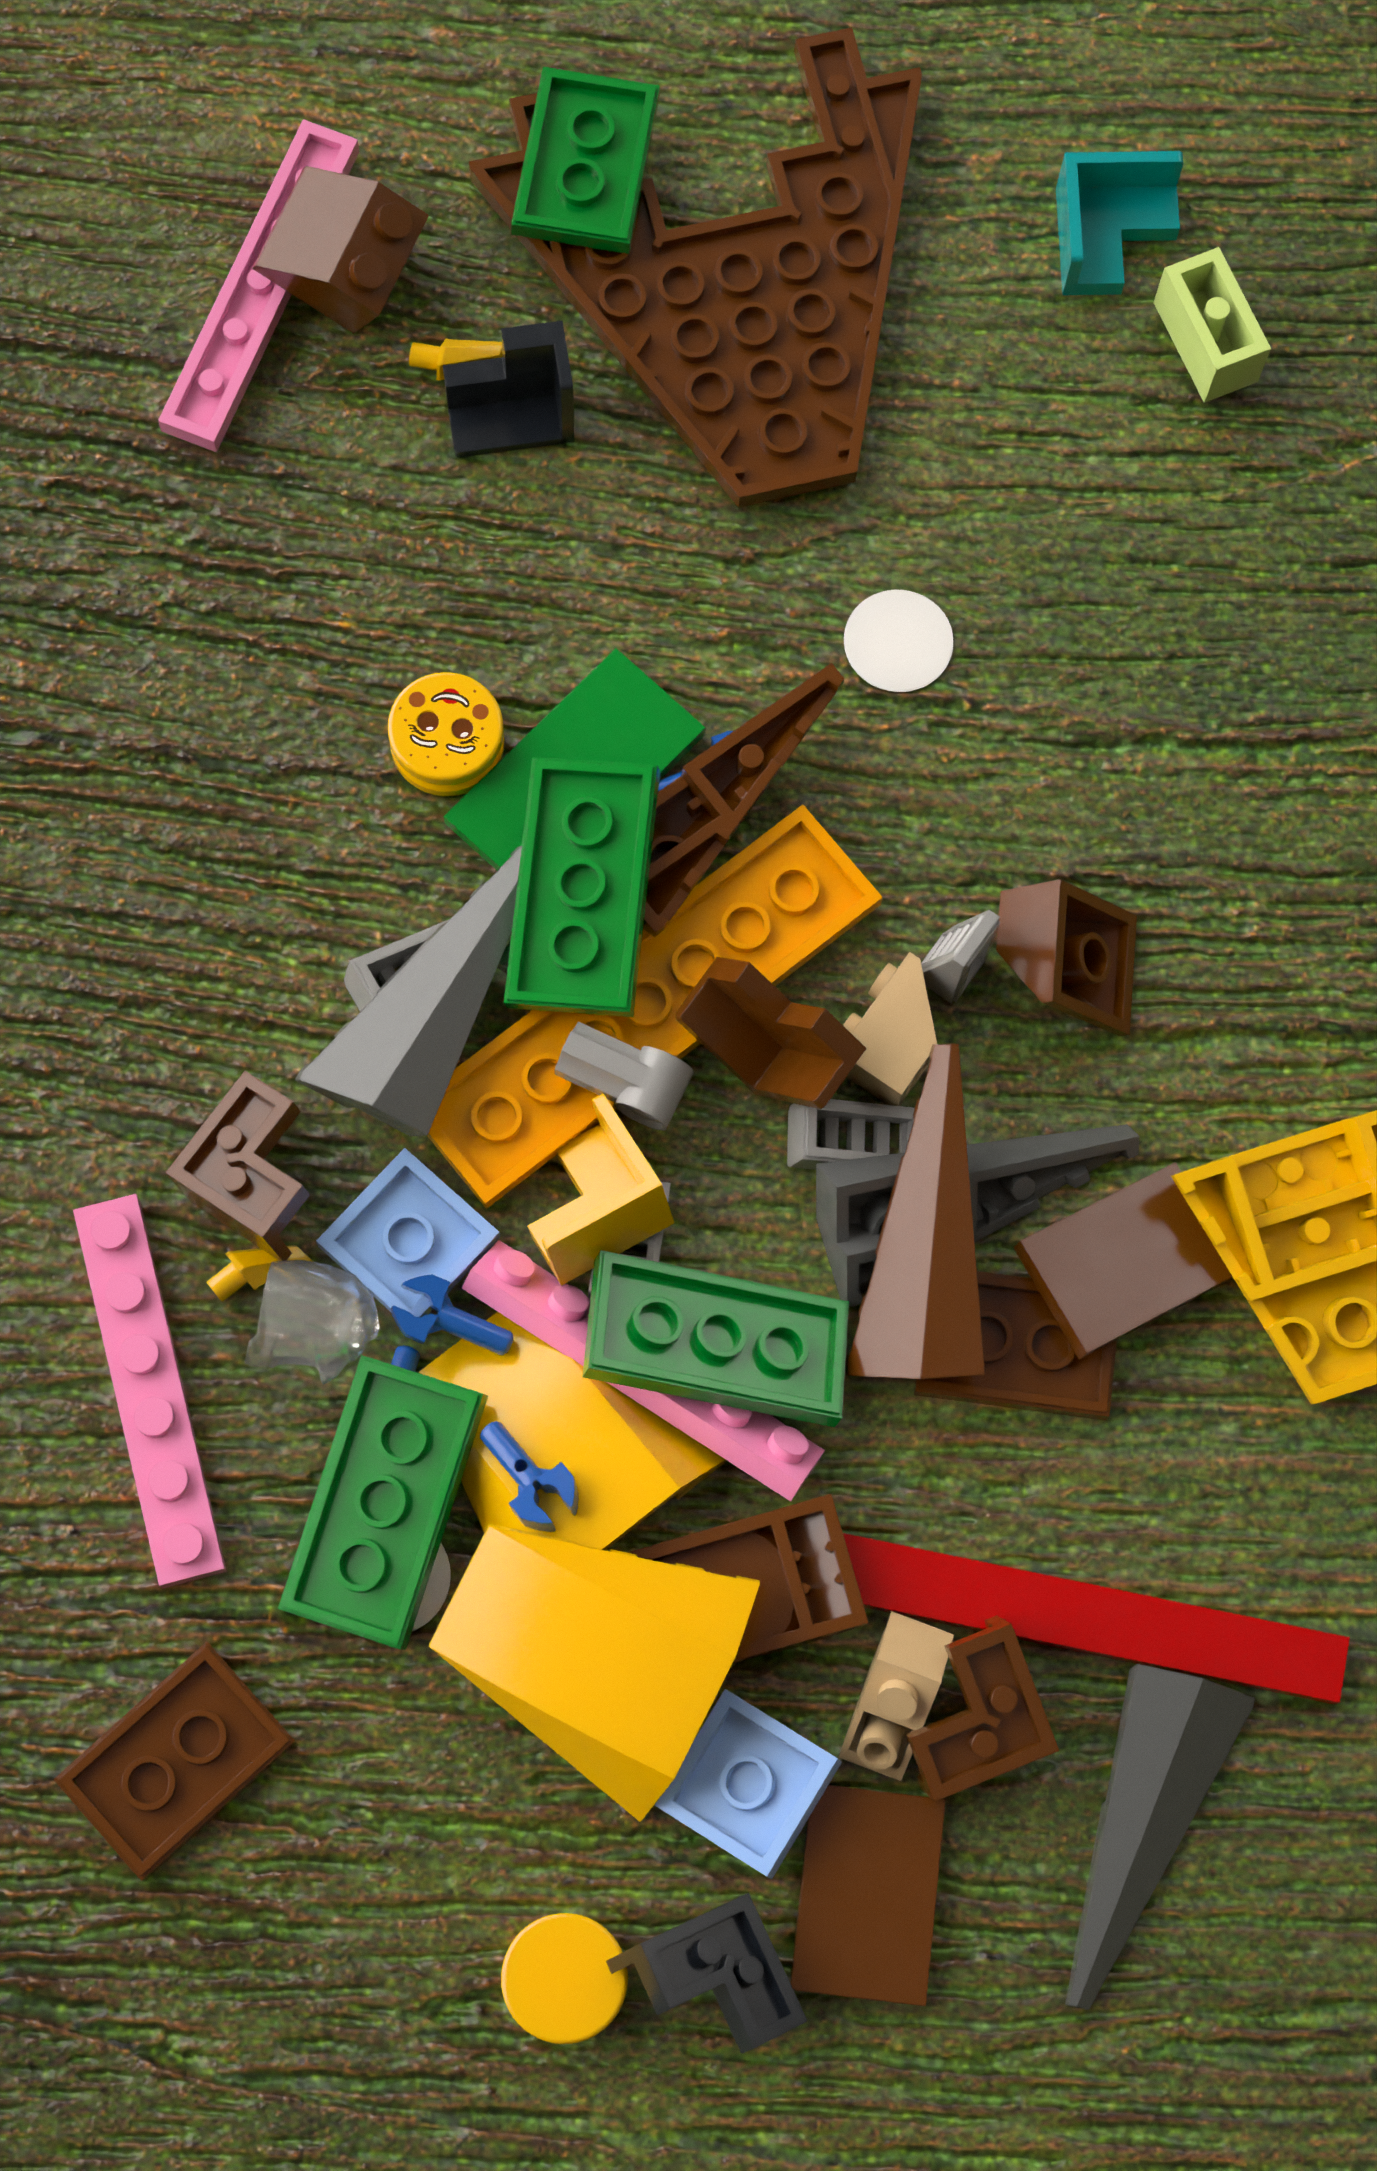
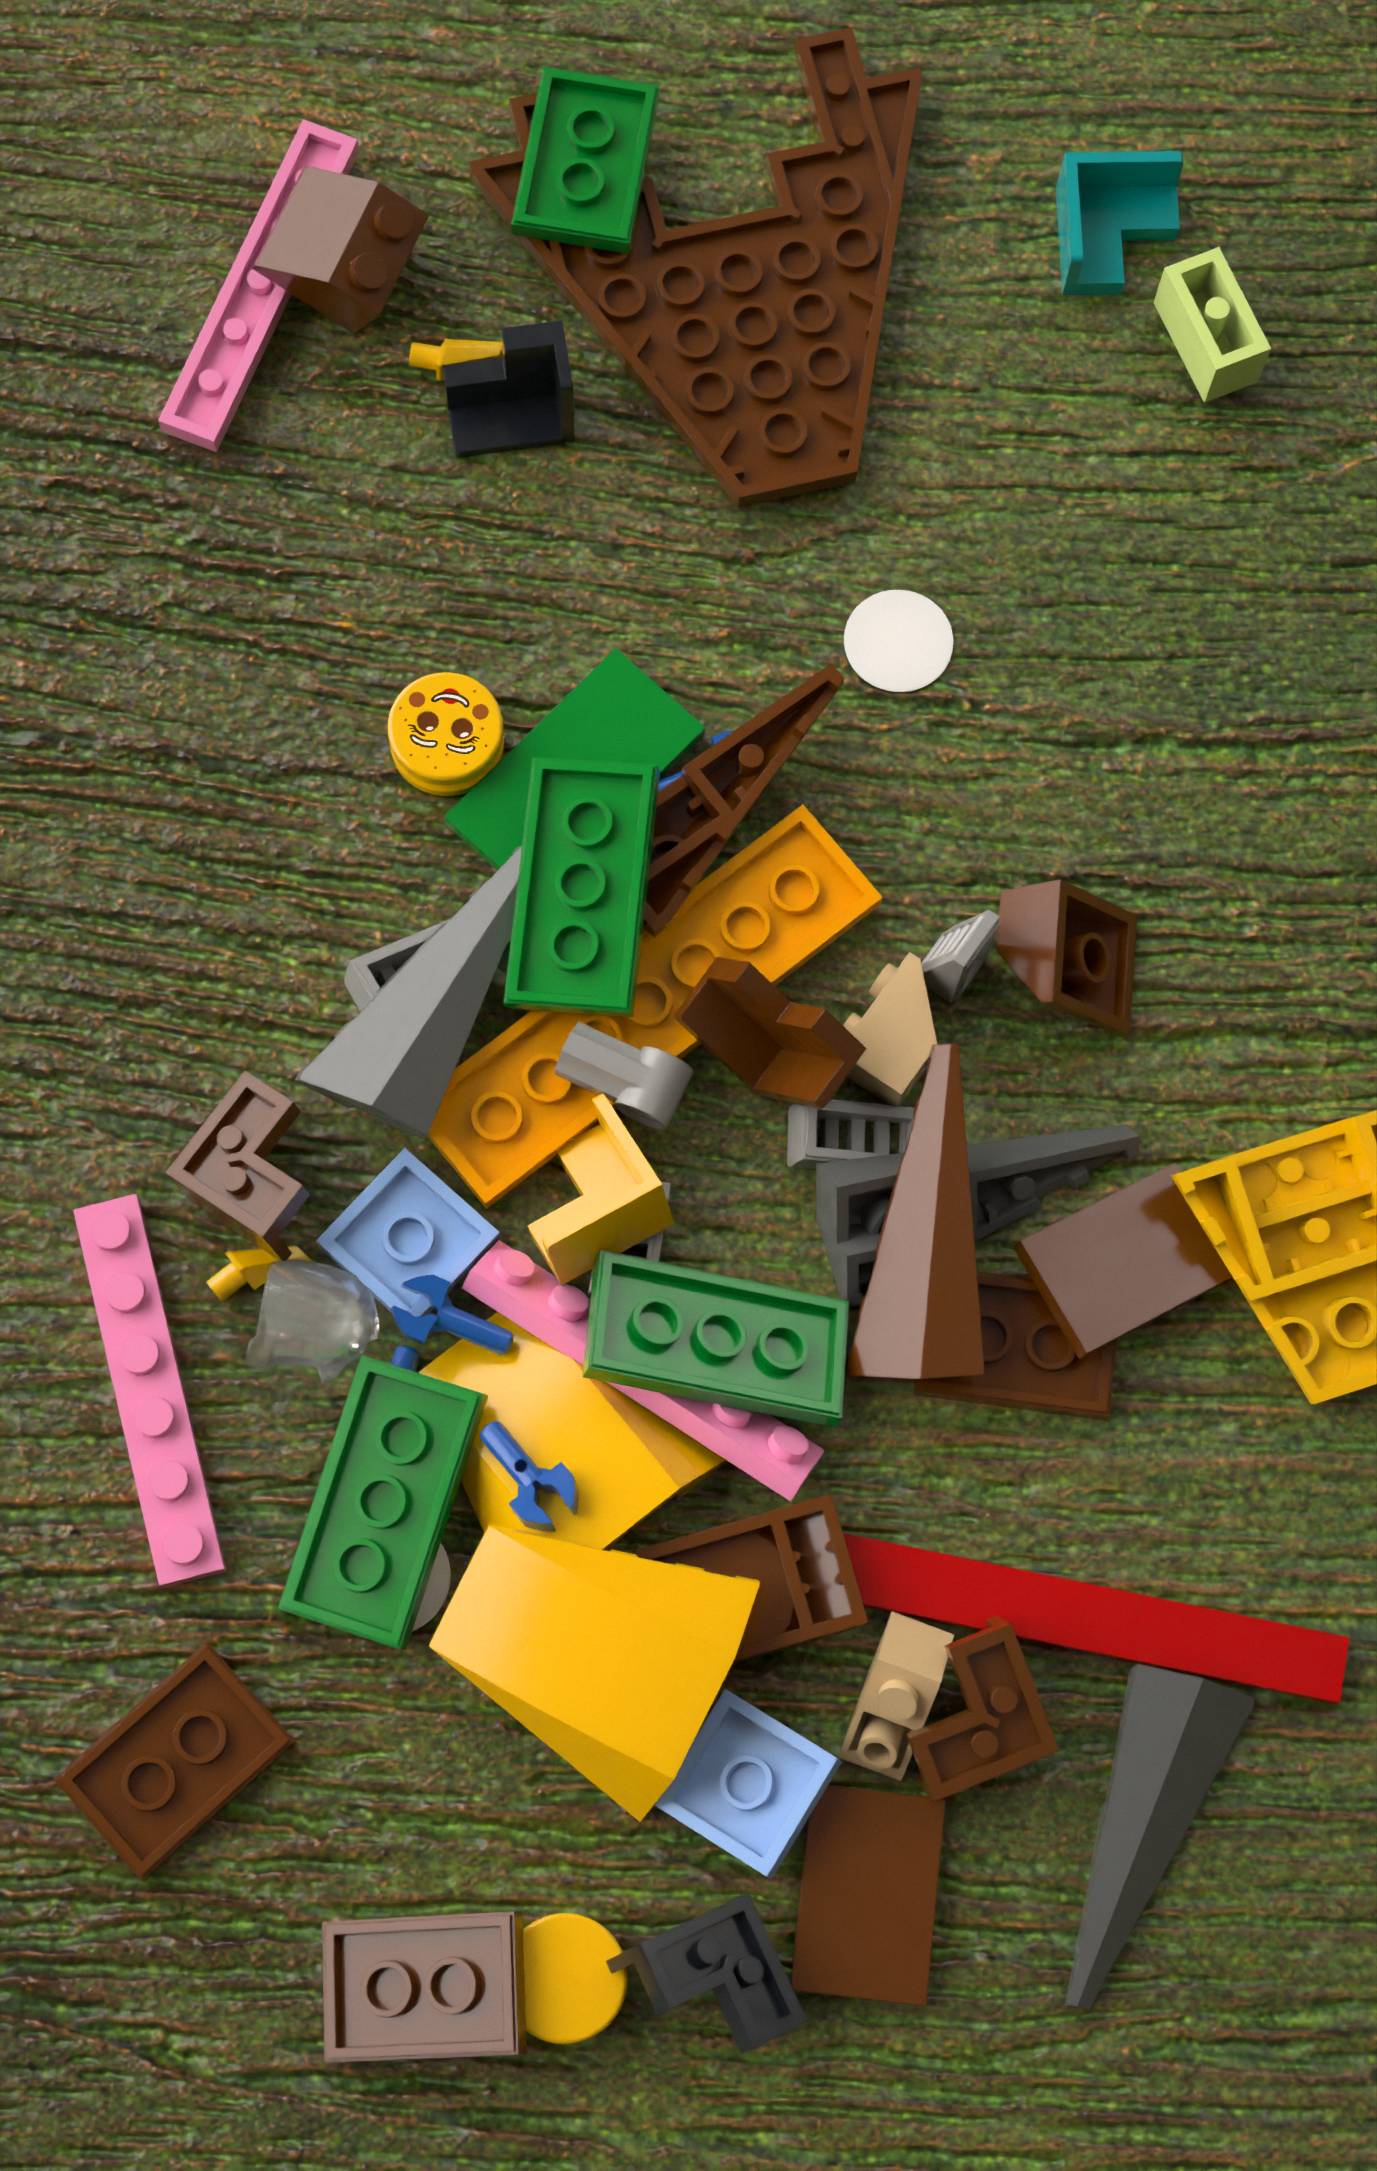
(424, 1987): none -> tile

